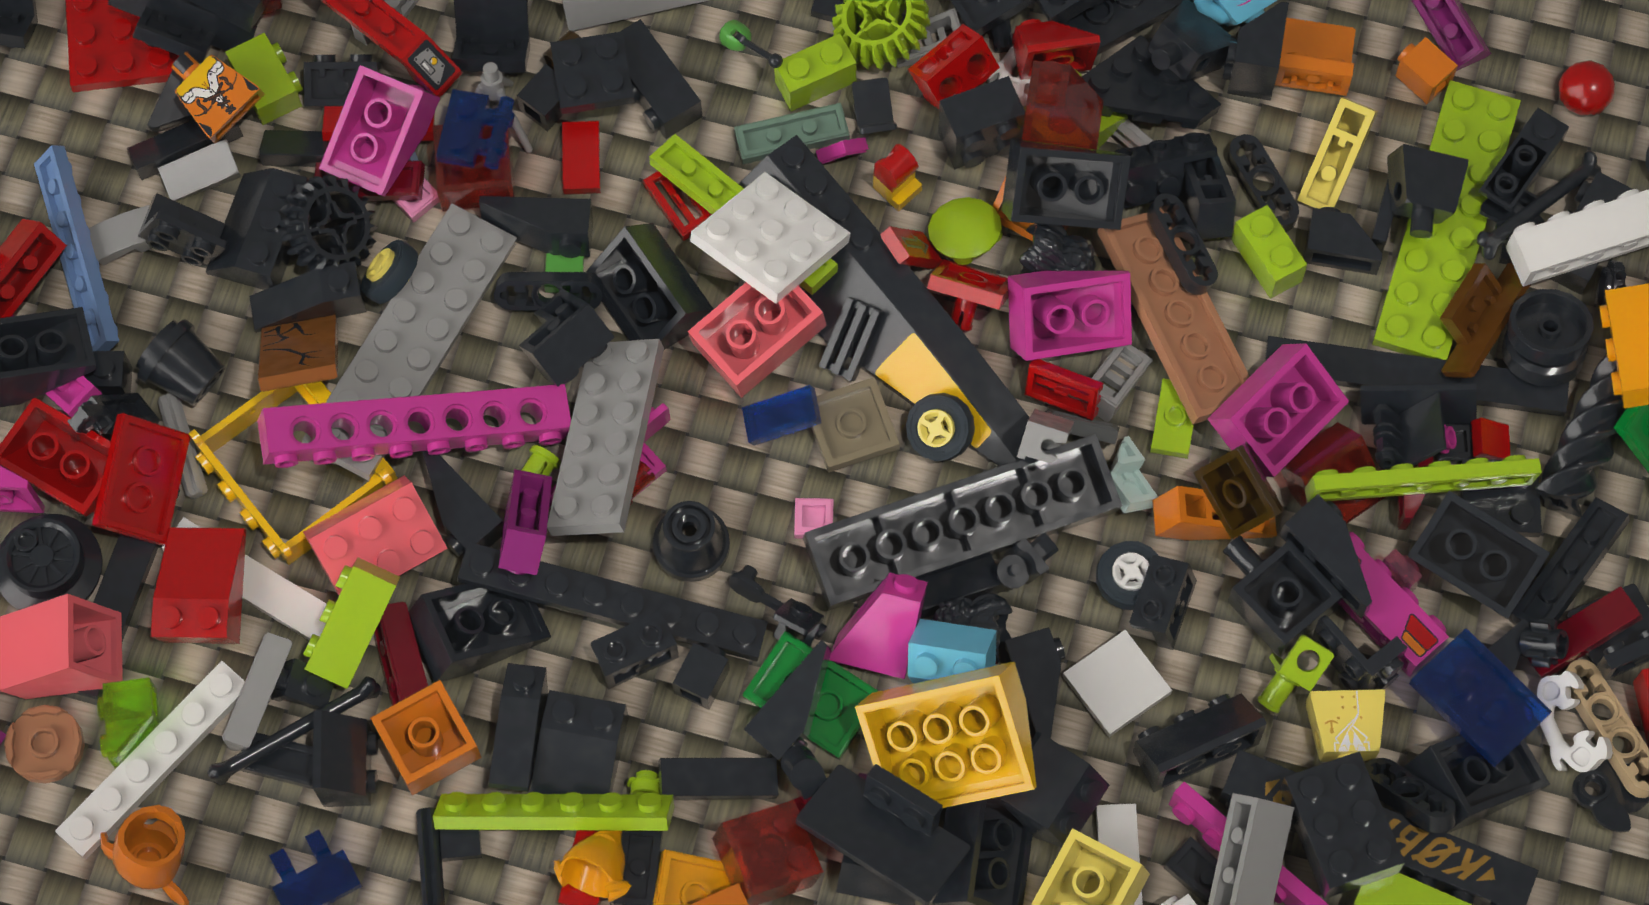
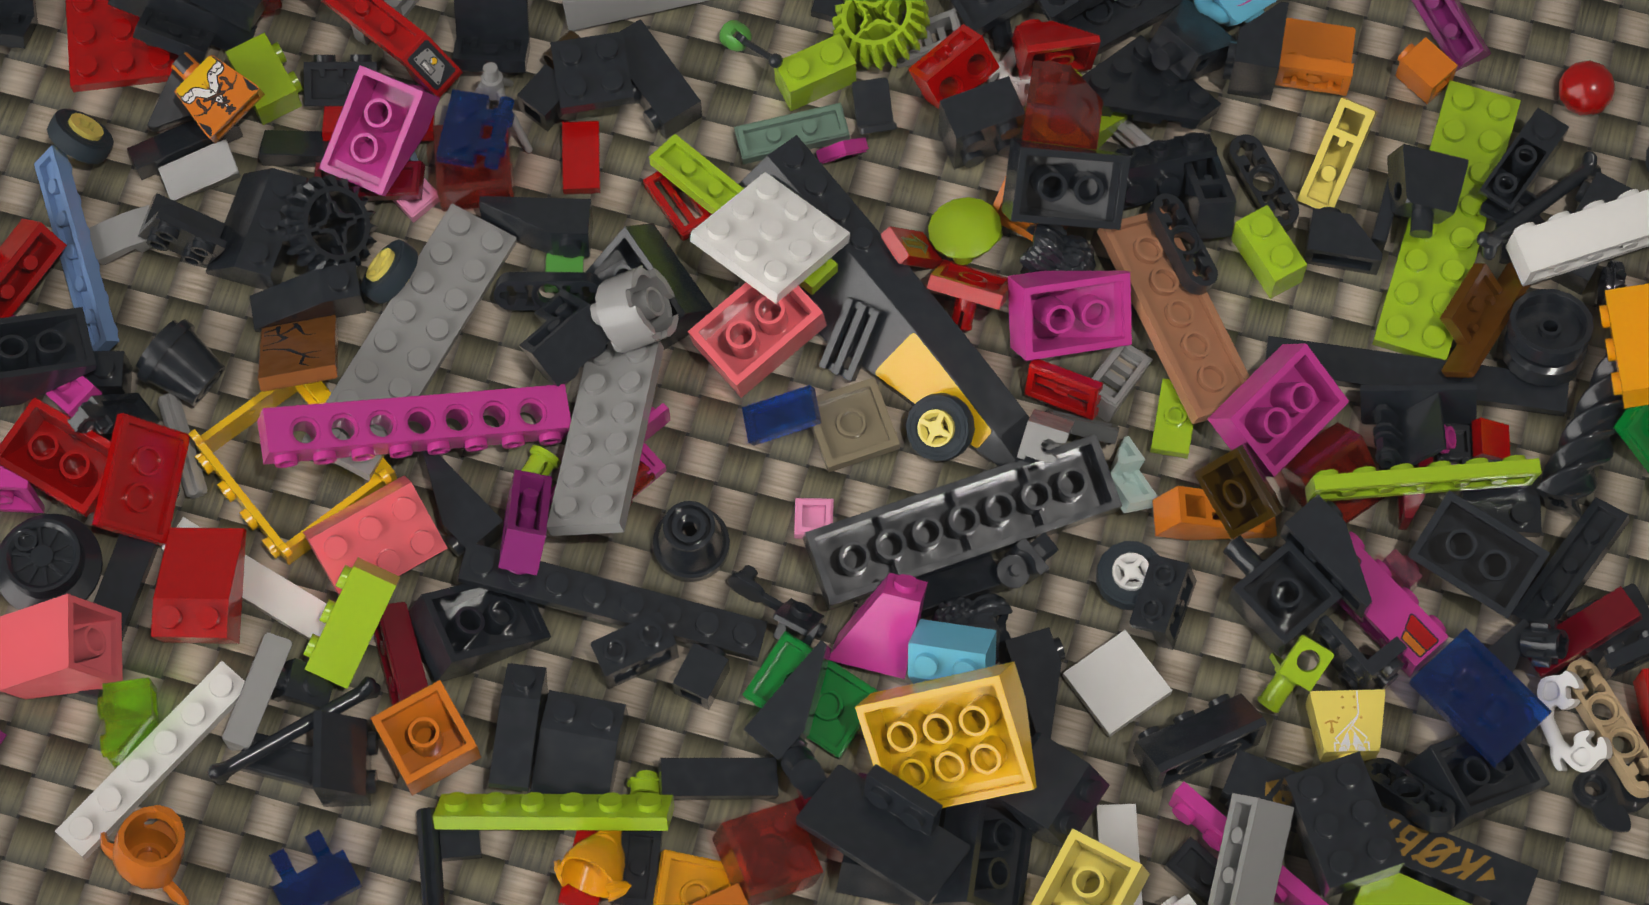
(44, 744): nougat tile -> none
(80, 136): none -> black wheel
(634, 309): none -> light grey brick
(896, 178): leg -> none

